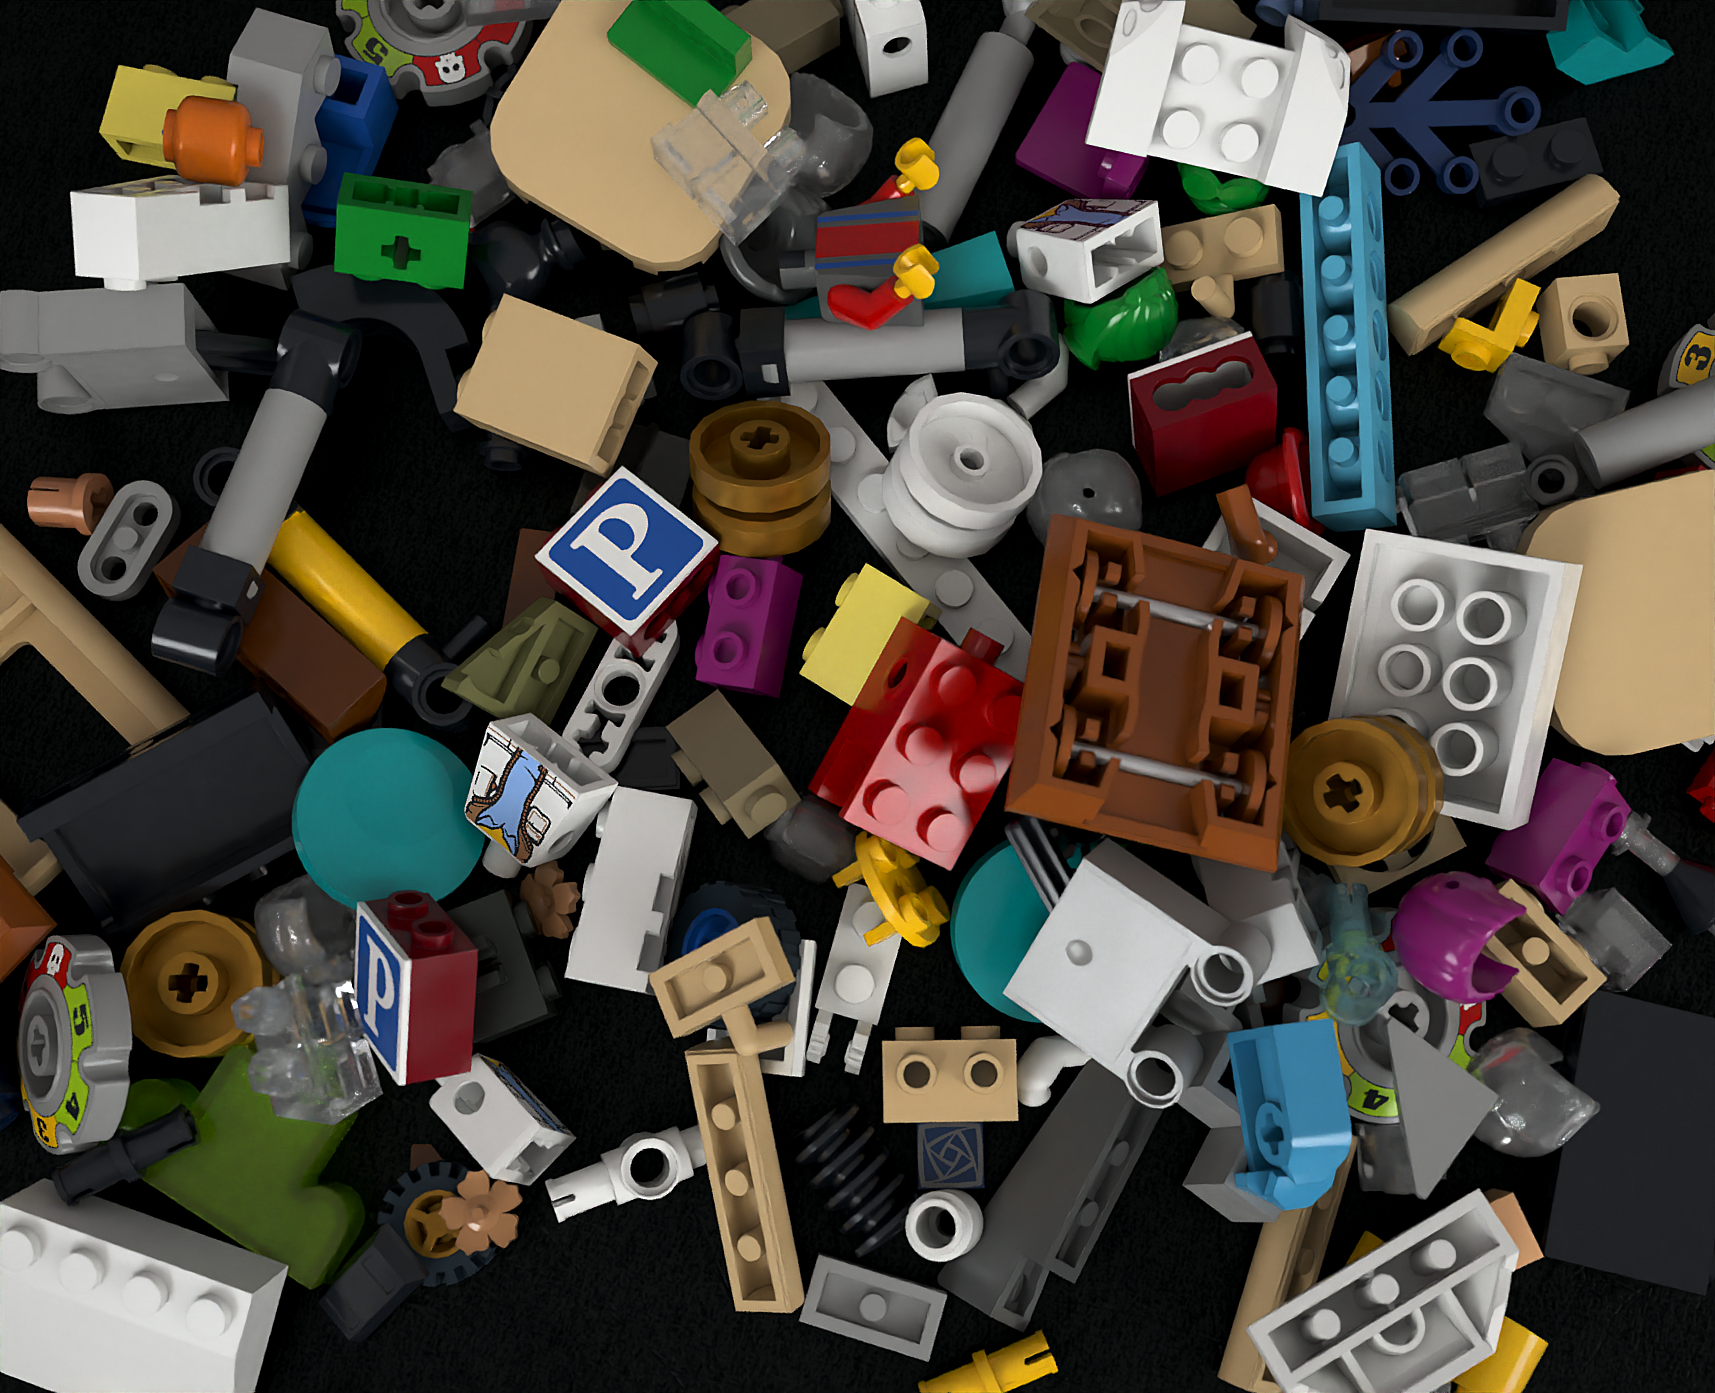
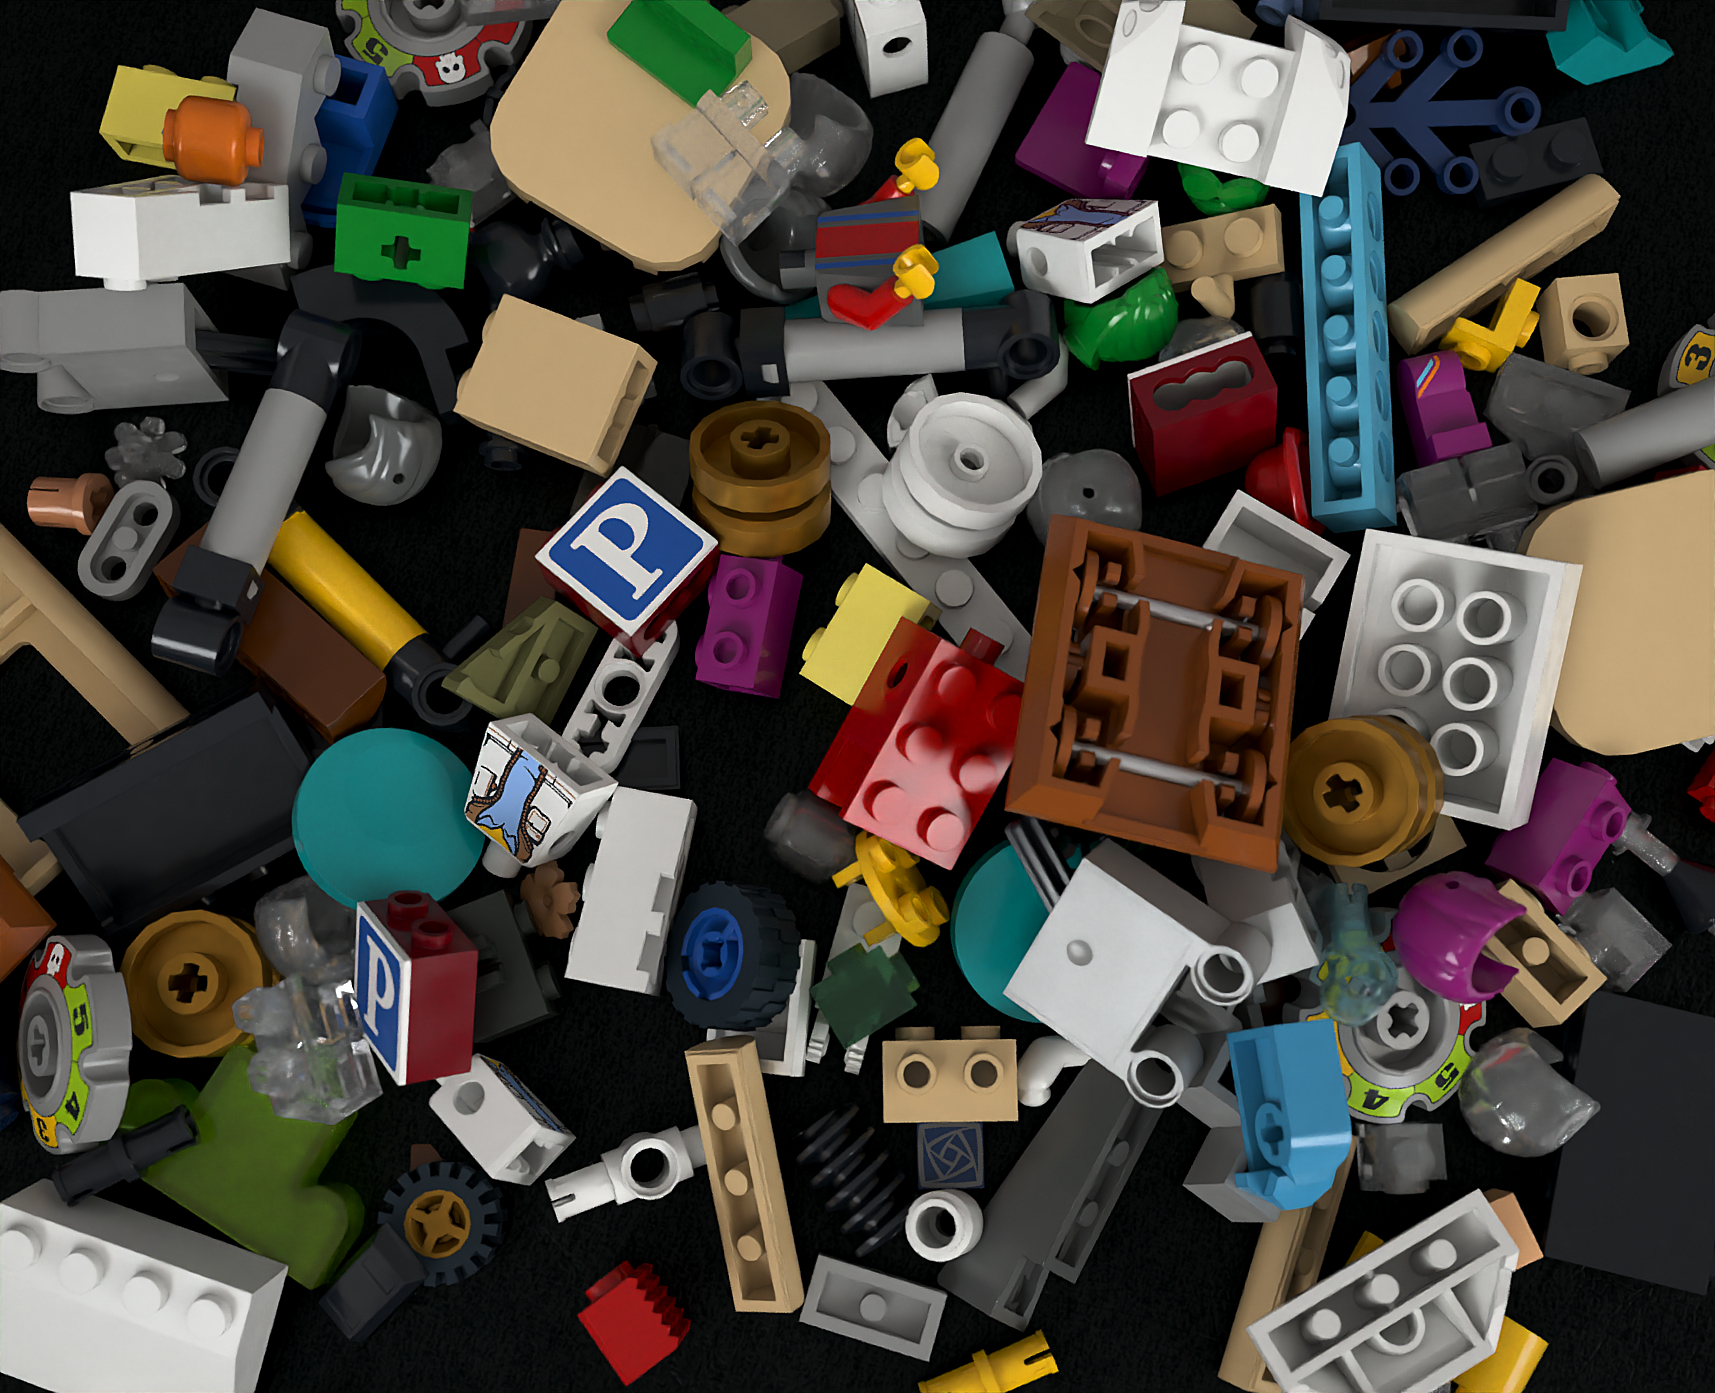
(146, 453): none -> clear plant
(384, 446): none -> dark grey piece
(482, 1212): medium nougat plant -> none
(633, 1319): none -> red brick
(721, 983): tan plate -> none
(735, 765): dark tan brick -> none
(864, 992): none -> clear green brick
(1244, 528): dark orange arm -> none
(1435, 1104): light grey tile -> none
(1439, 408): none -> magenta leg

